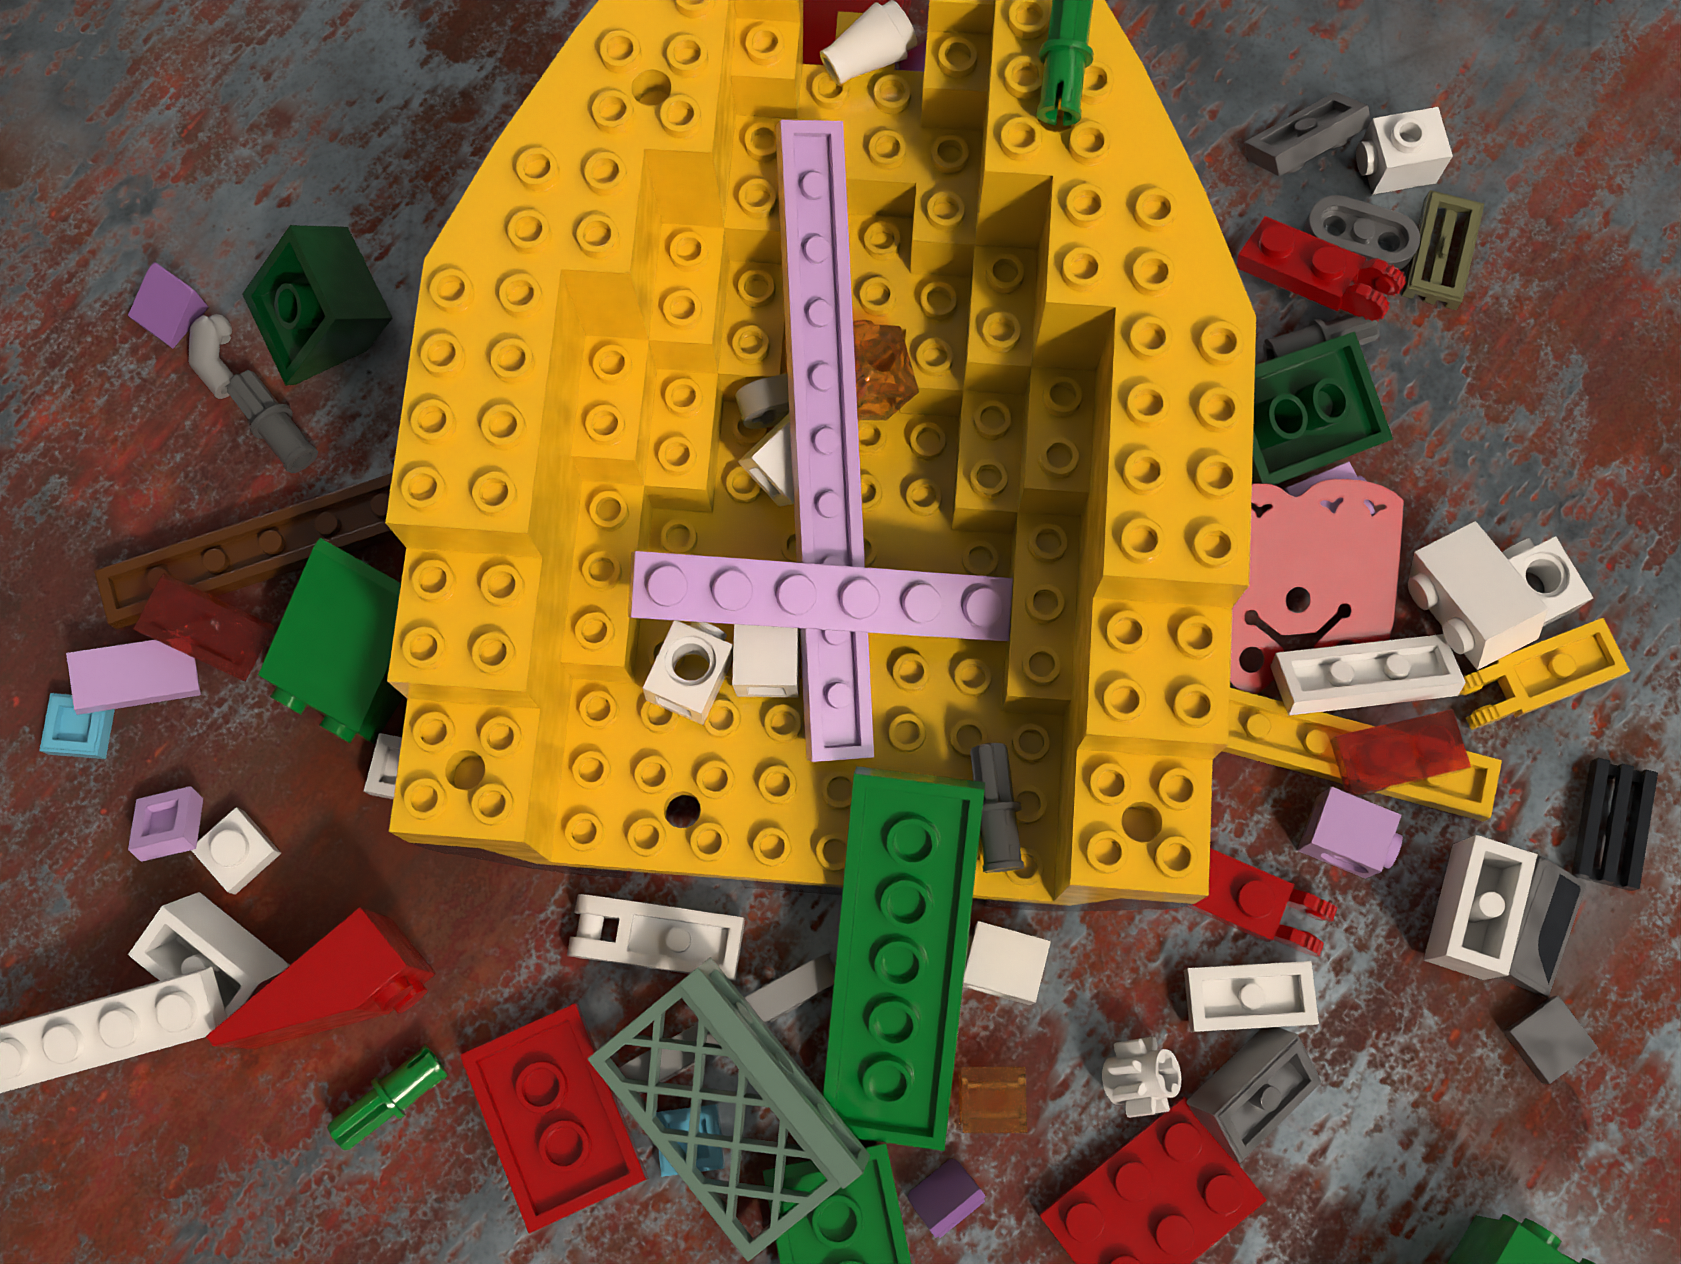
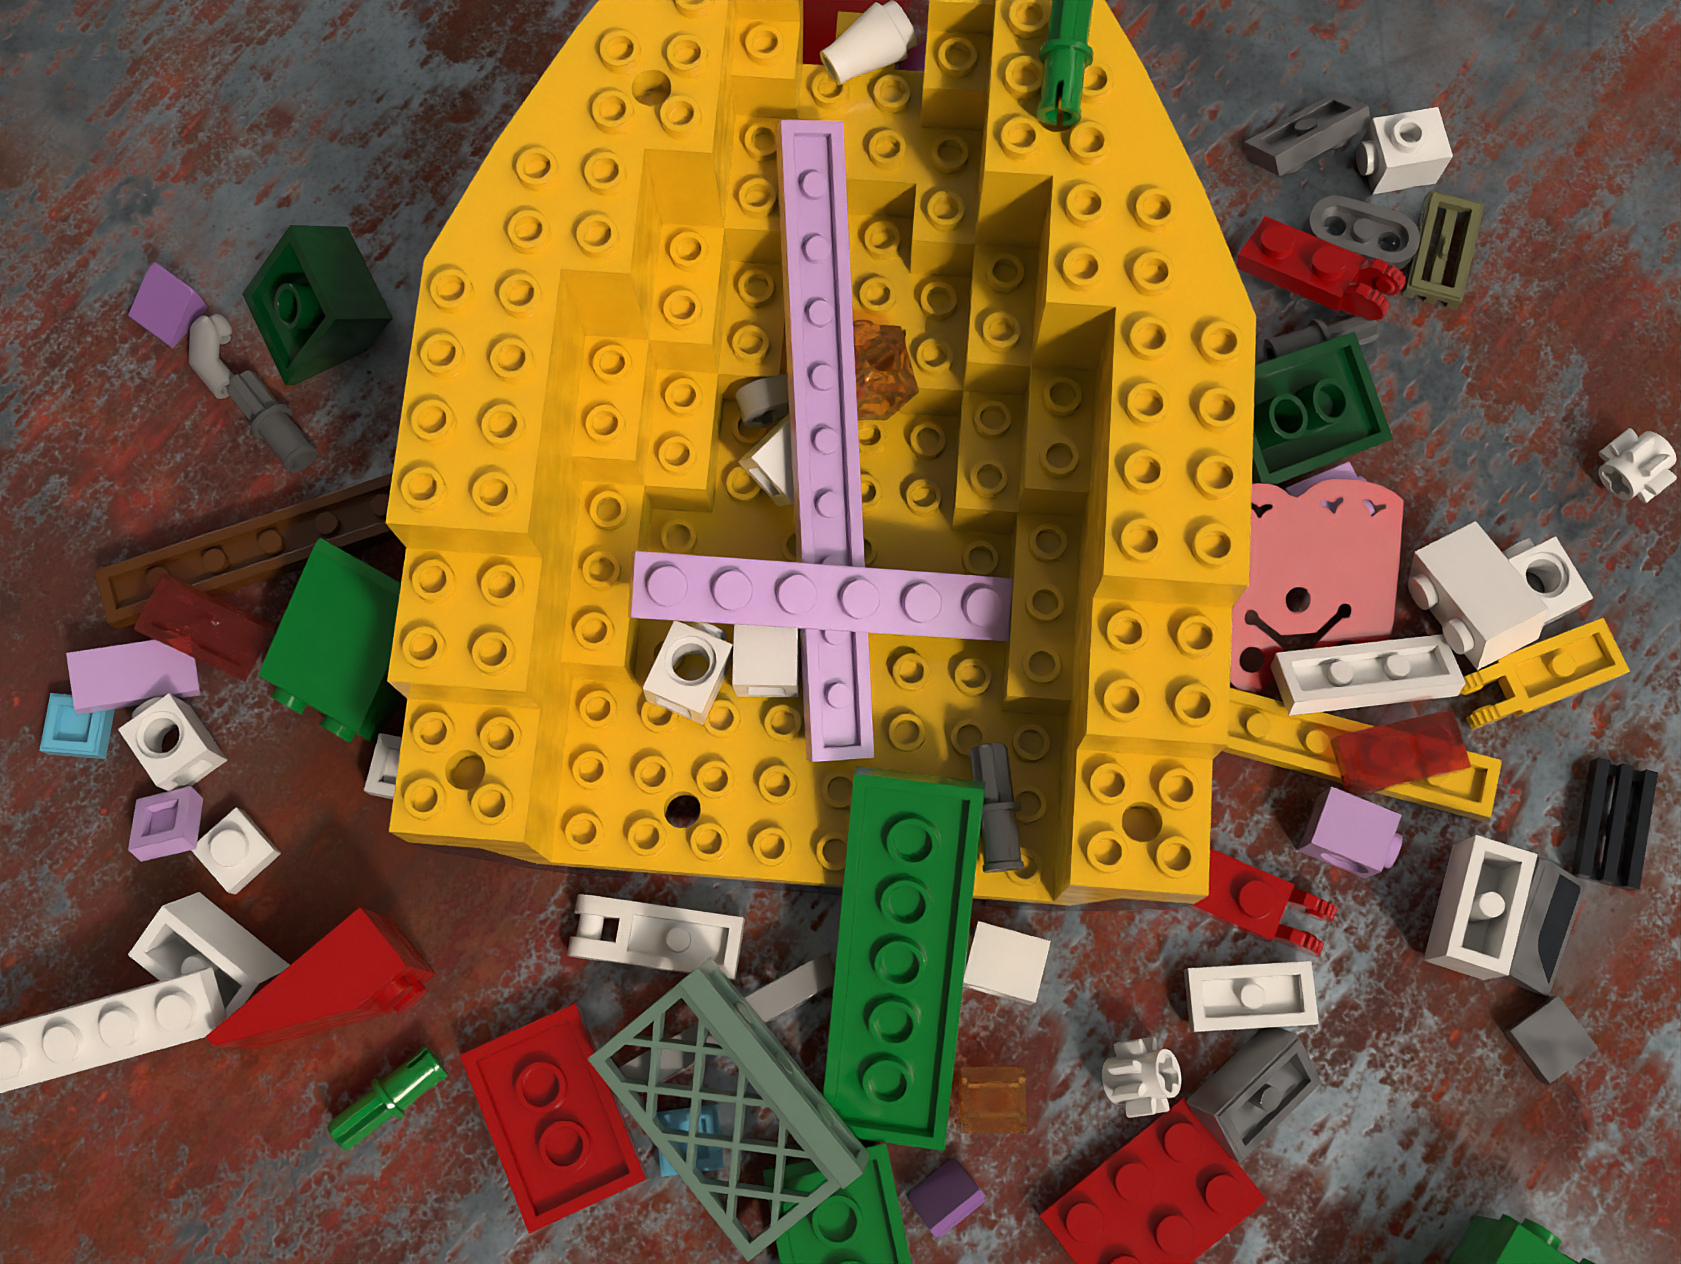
(192, 756): none -> white brick
(1637, 465): none -> white gear

